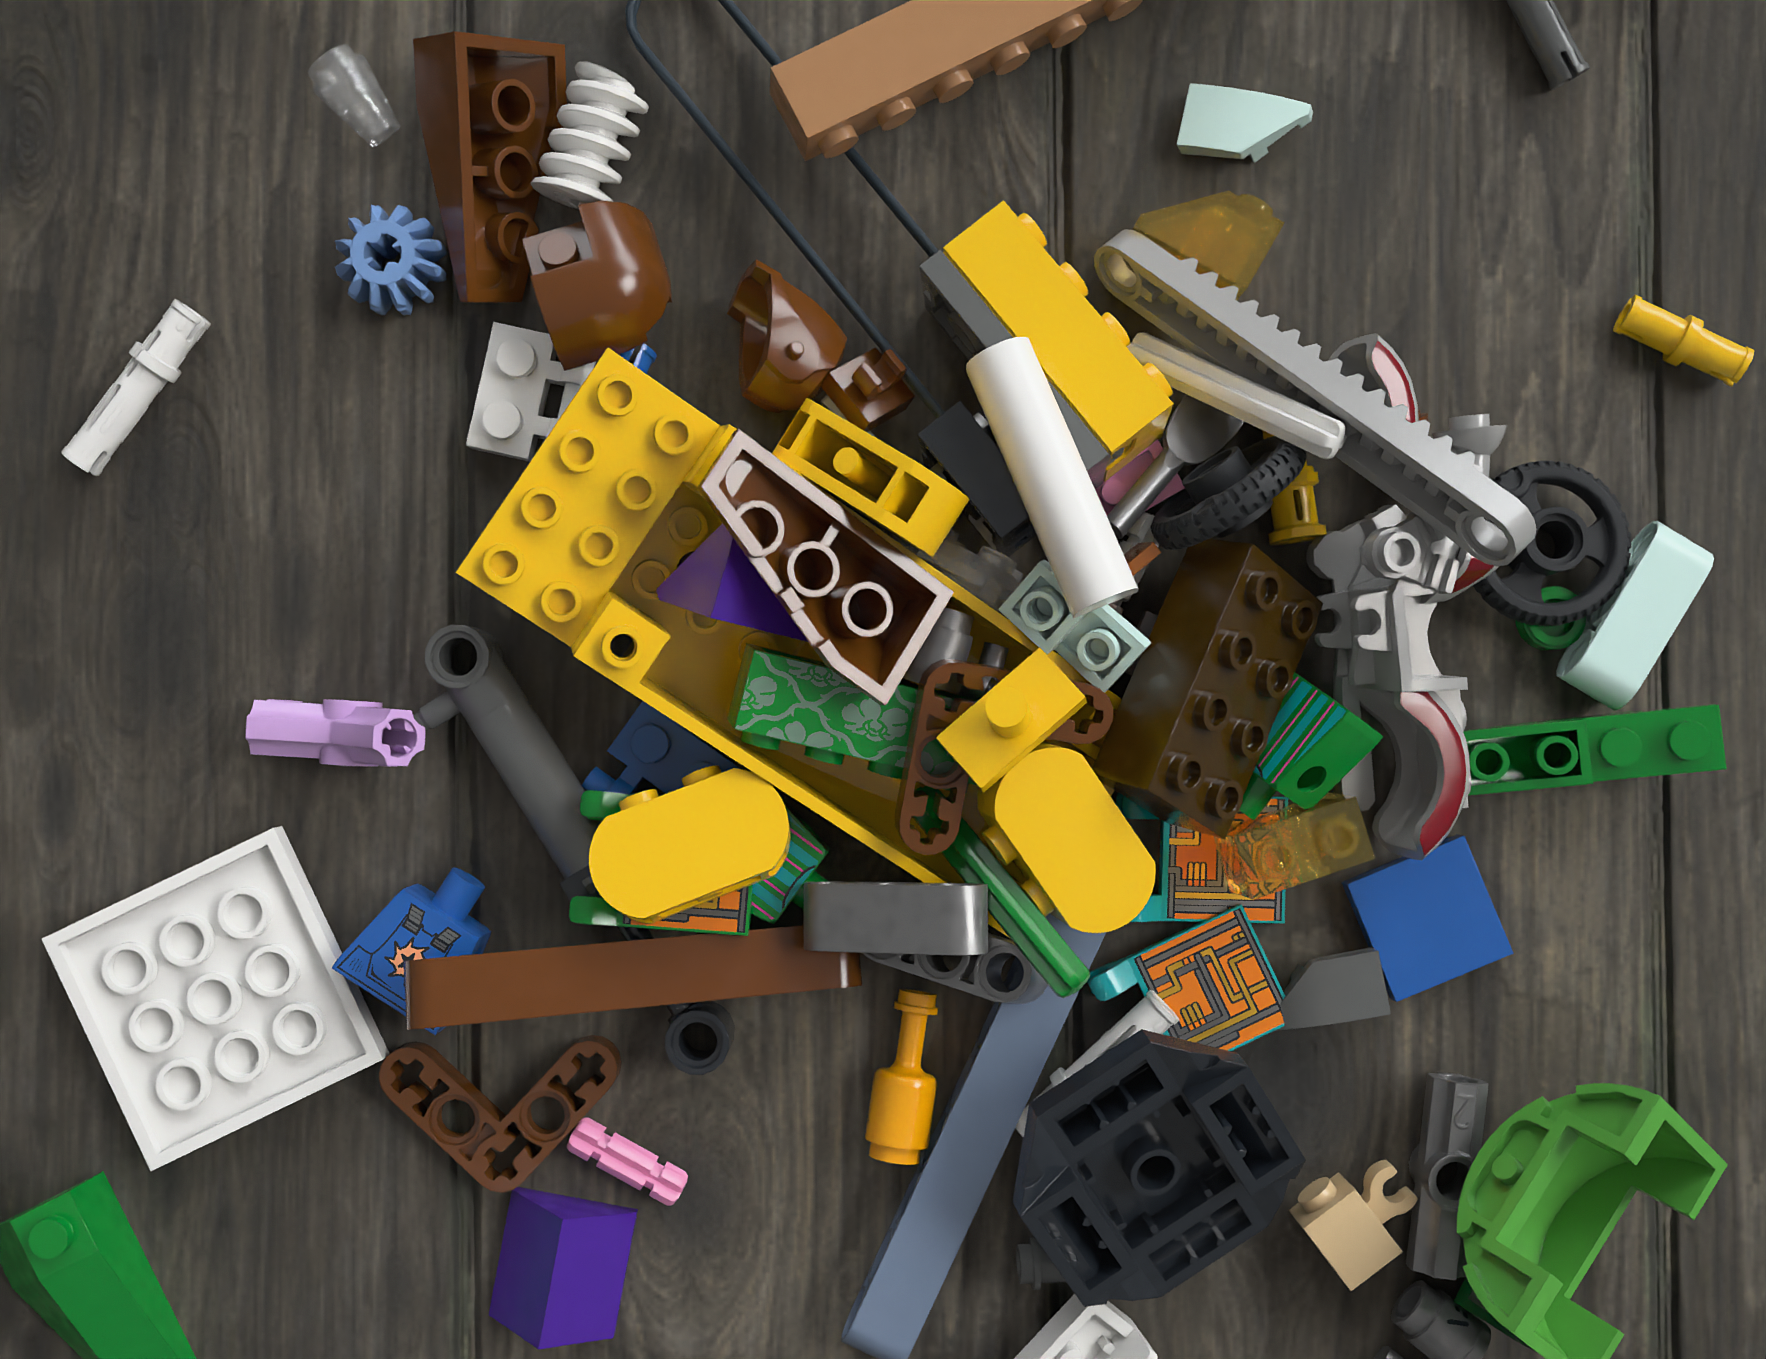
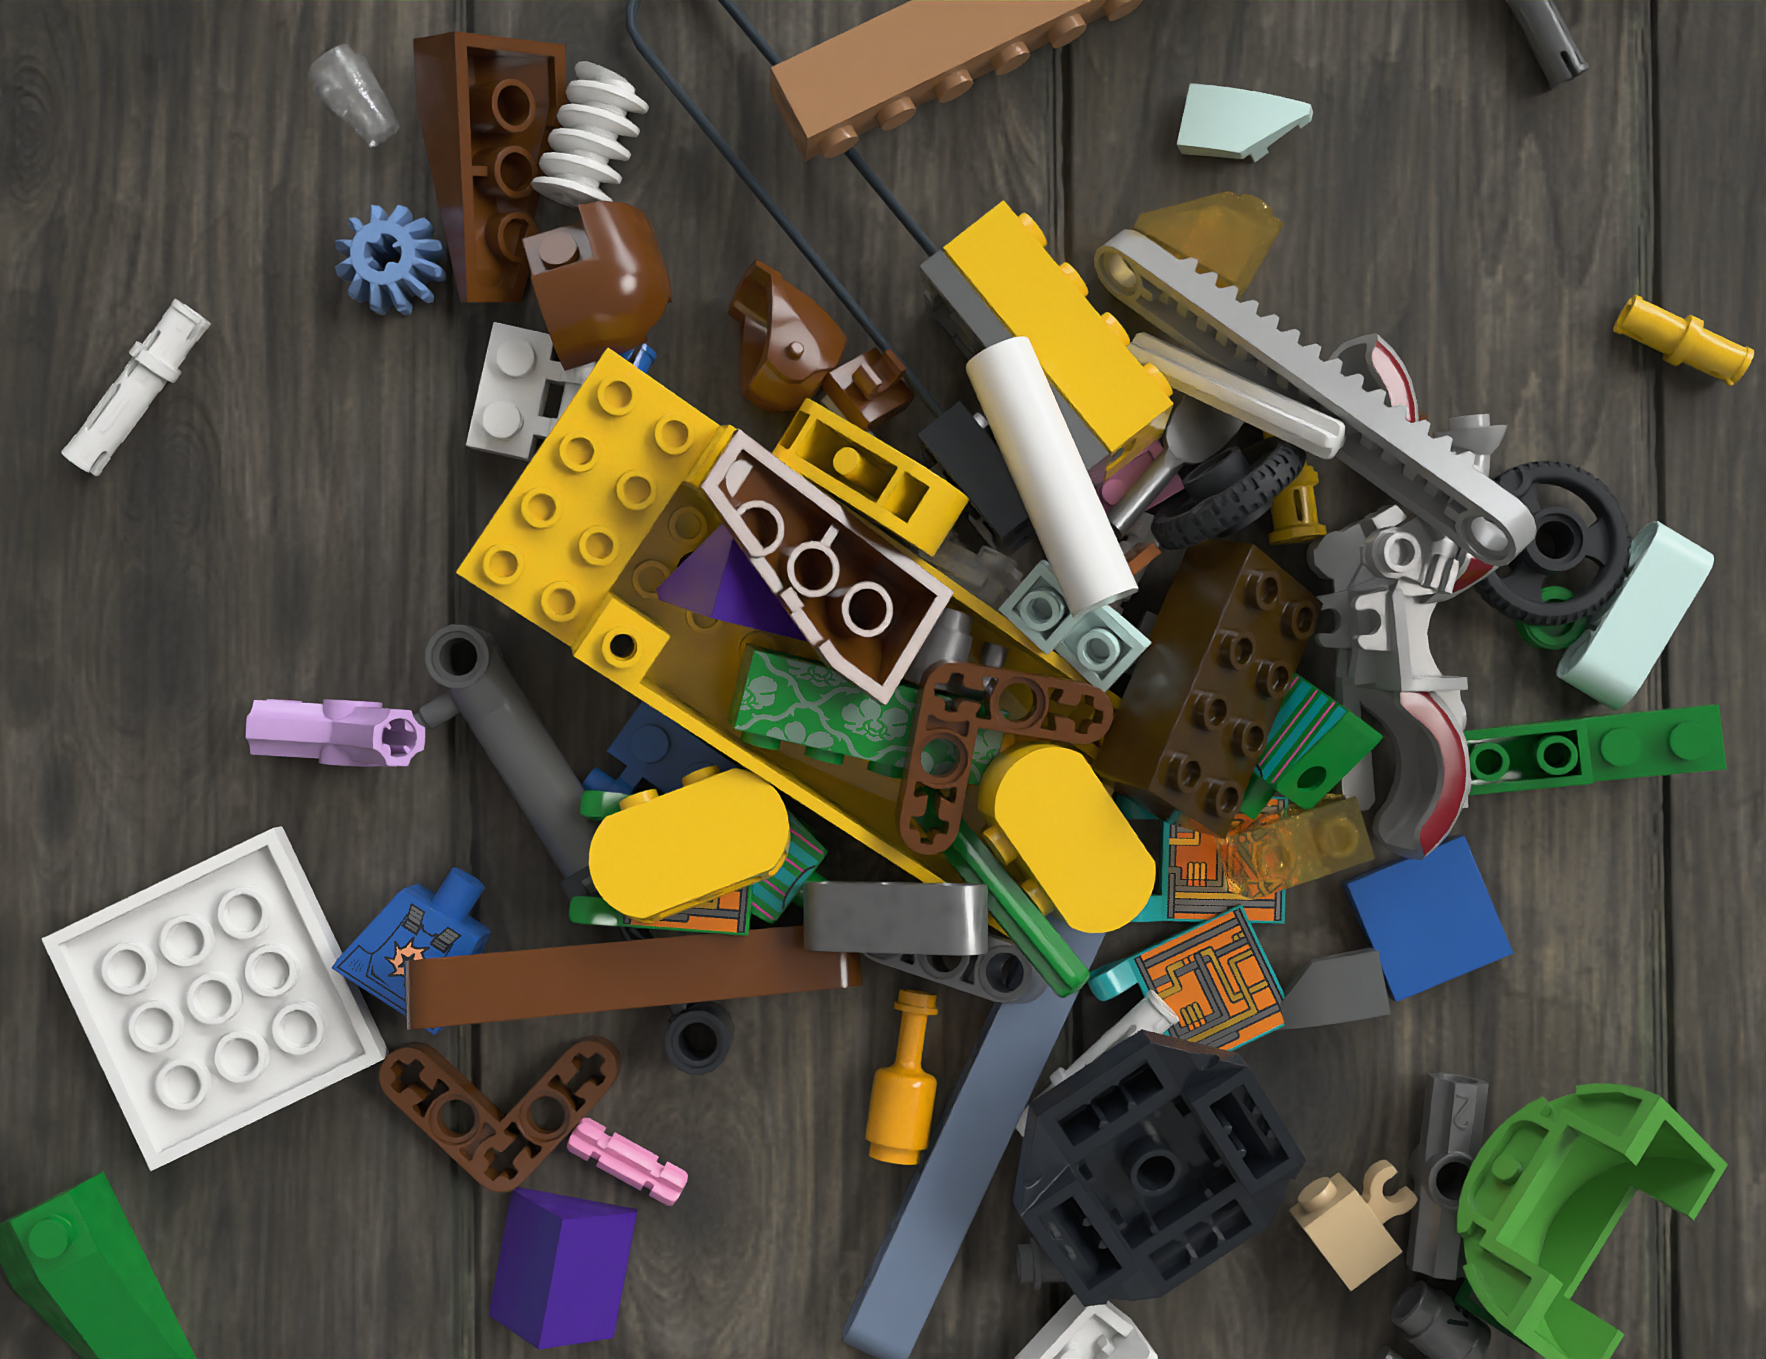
(1011, 719): yellow tile -> none

